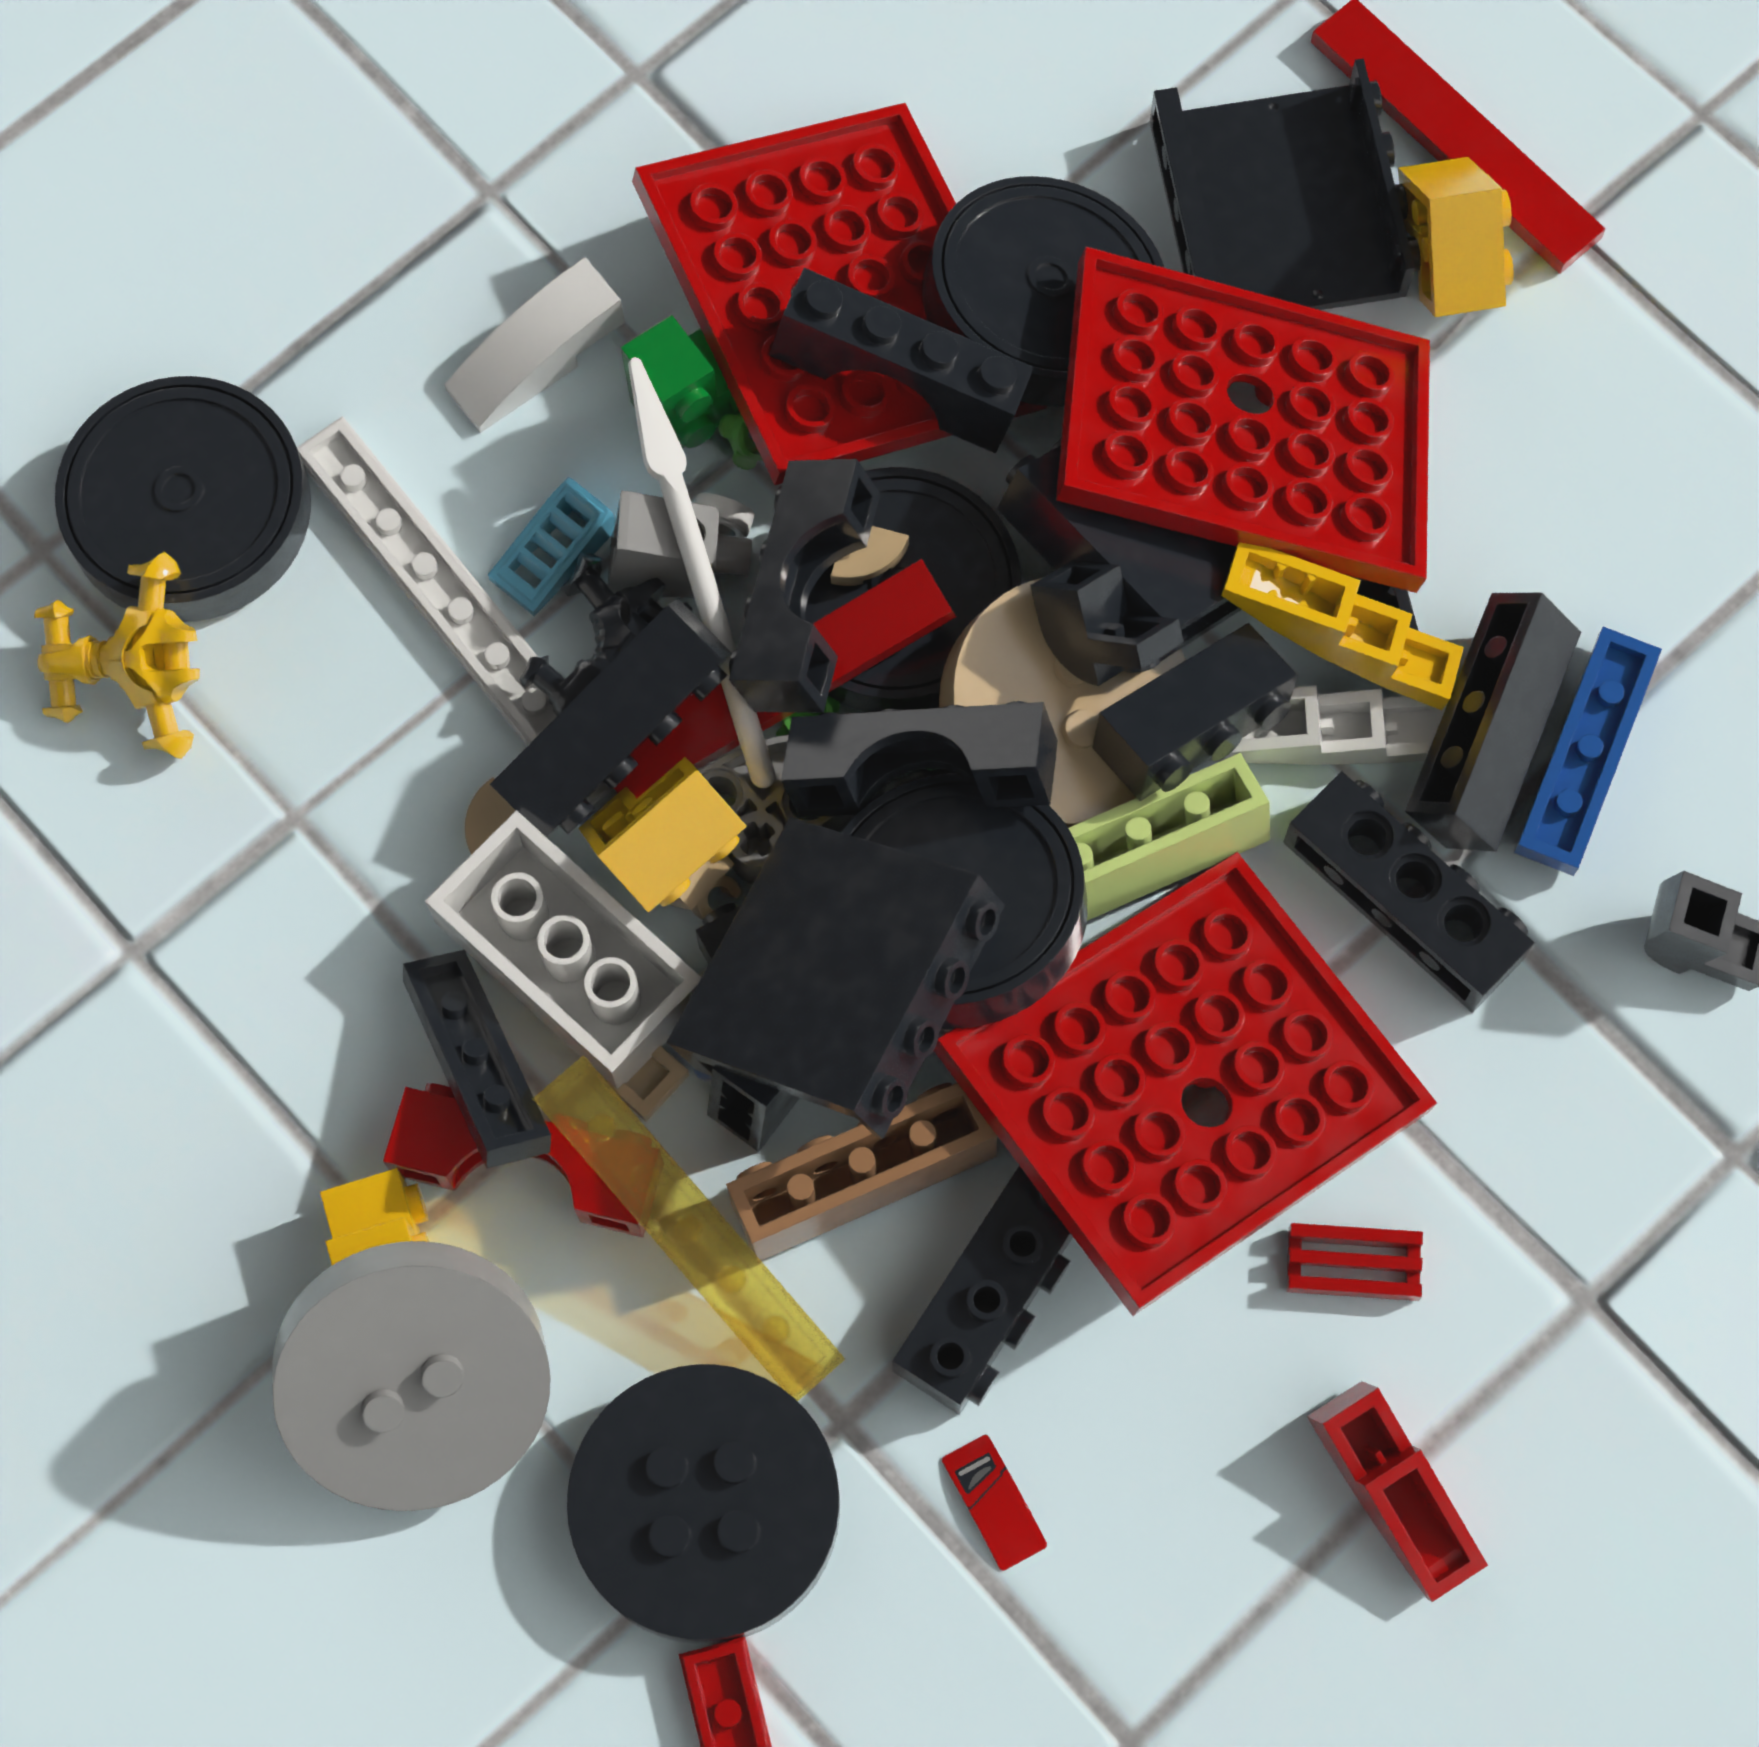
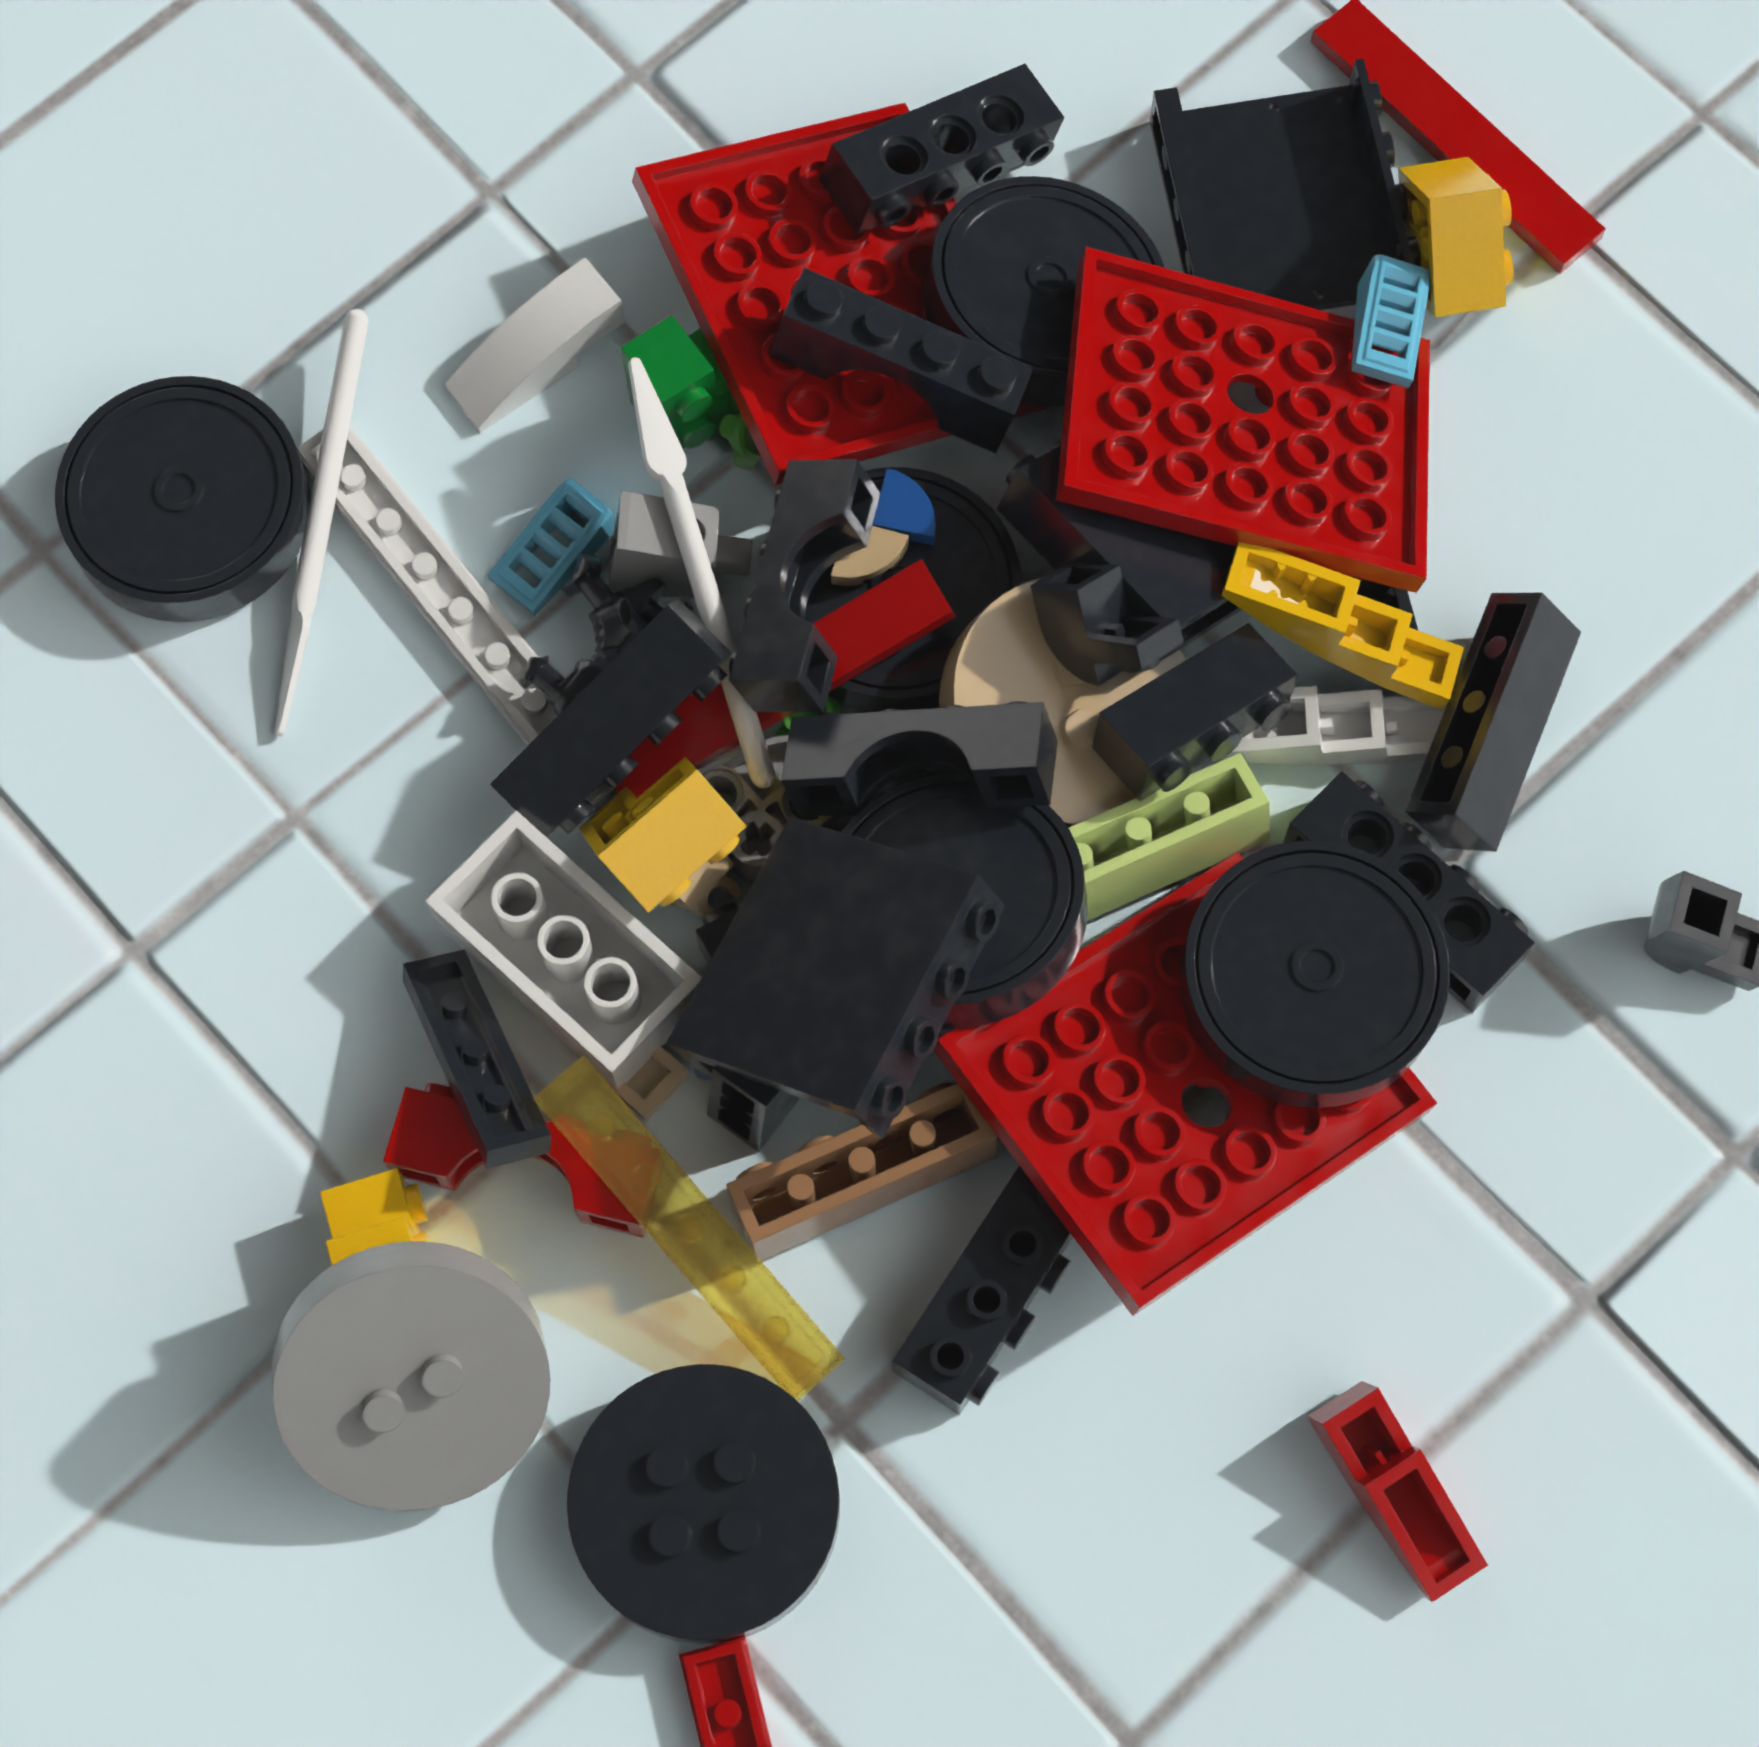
(143, 656): yellow piece -> none
(322, 504): none -> white piece
(485, 815): tan tile -> none
(734, 517): white tile -> none
(905, 508): none -> blue tile
(941, 149): none -> black brick
(994, 1502): red sticker -> none
(1314, 973): none -> black brick
(1357, 1236): red tile -> none
(1395, 299): none -> medium azure slope
(1588, 751): blue plate -> none

